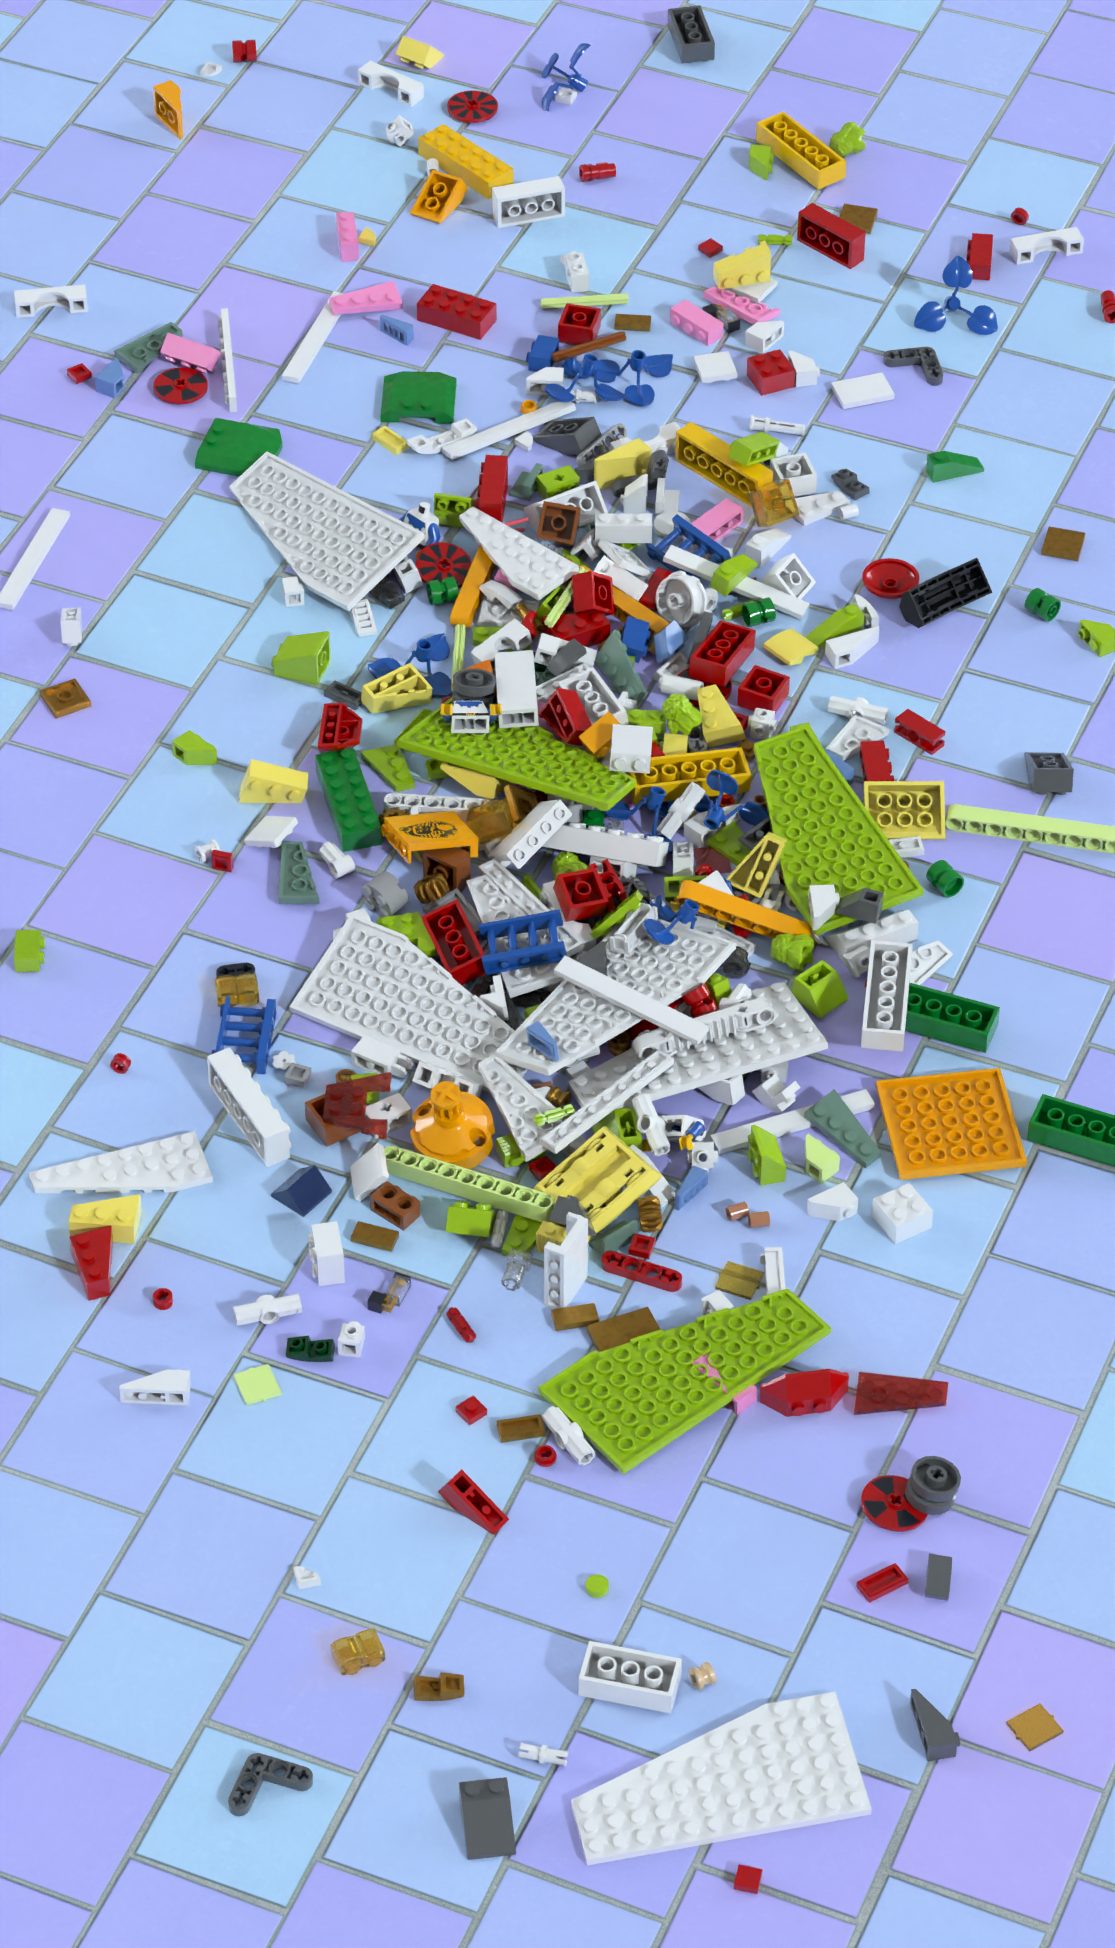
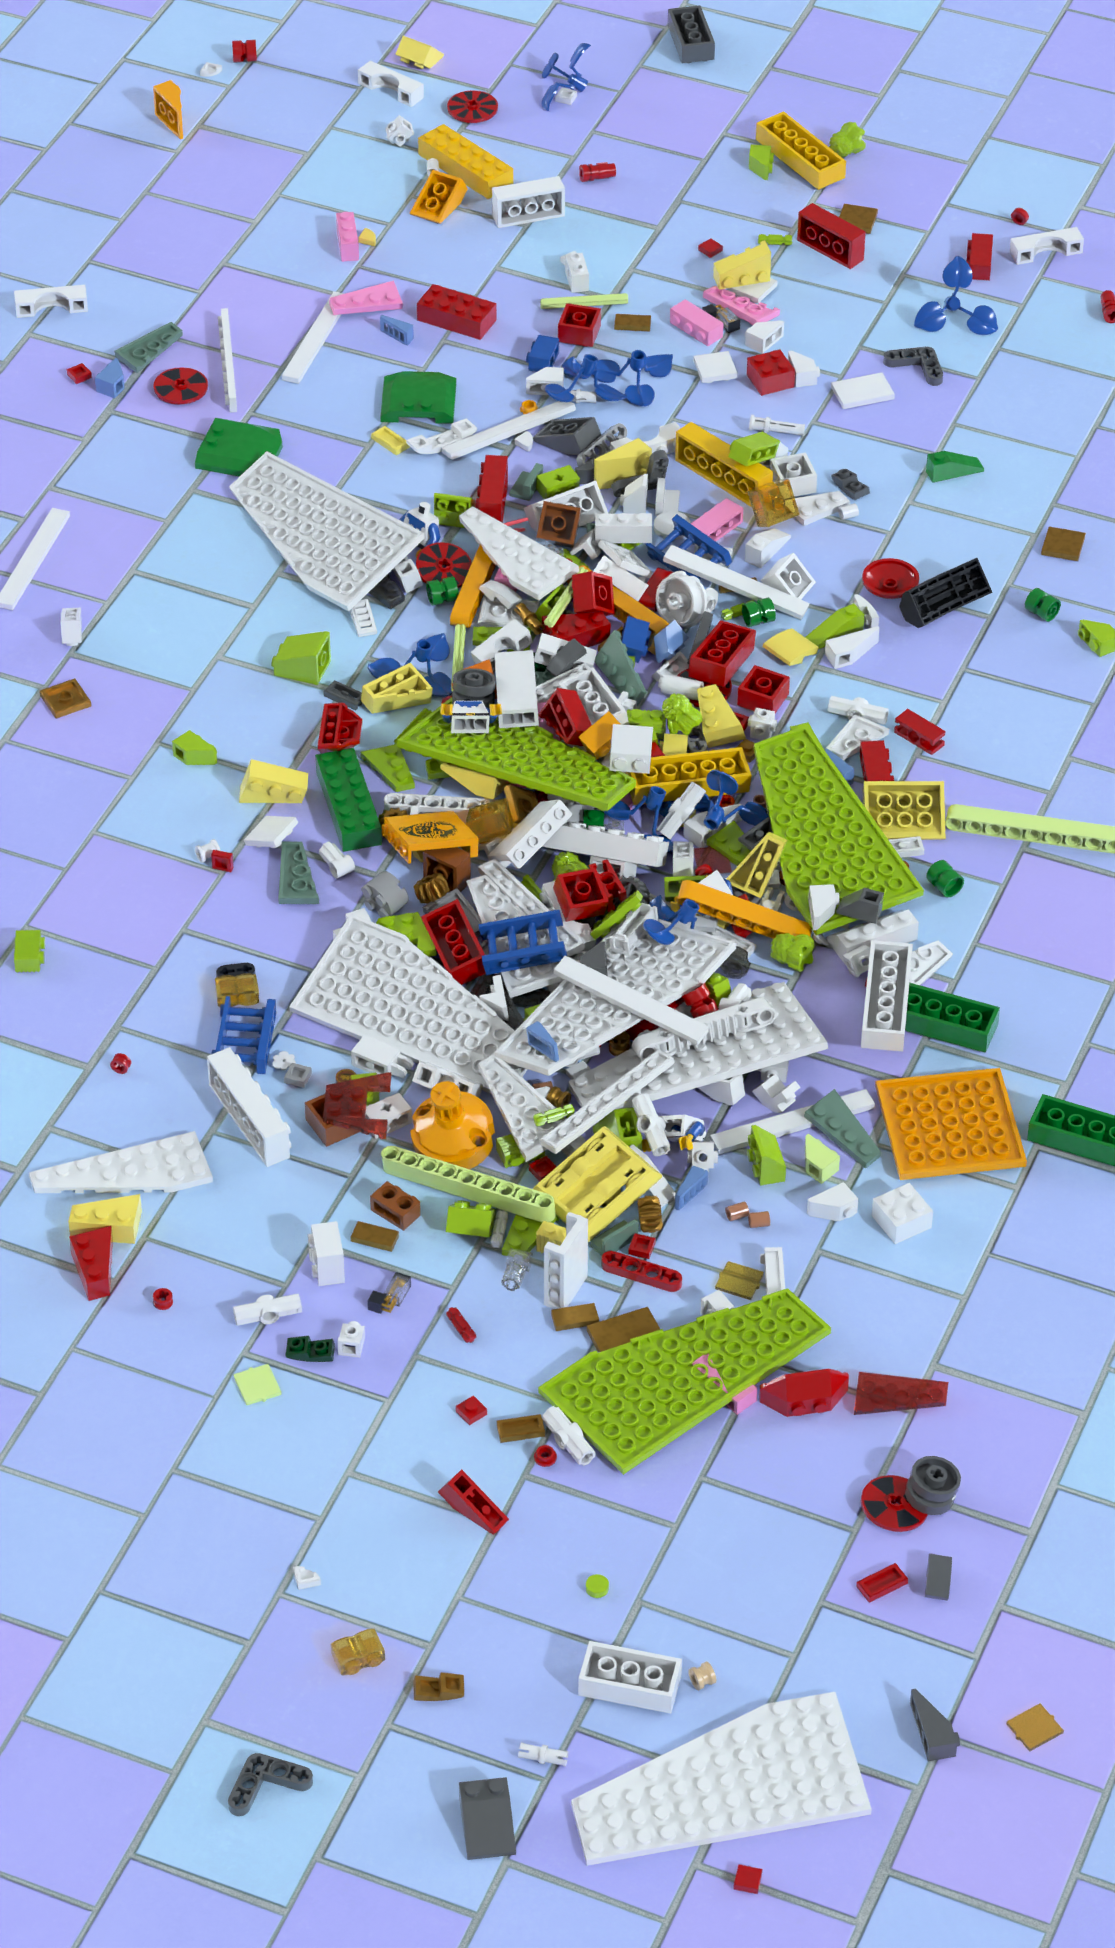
(162, 1388): white slope -> none
(190, 353): bright pink brick -> none
(292, 592): white brick -> none
(303, 1190): dark blue slope -> none
(369, 1172): white tile -> none
(528, 623): red arm -> none
(570, 1204): dark grey slope -> none
(588, 346): dark orange axle -> none
(731, 573): lime slope -> none
(819, 989): lime slope -> none
(1049, 772): dark grey slope -> none

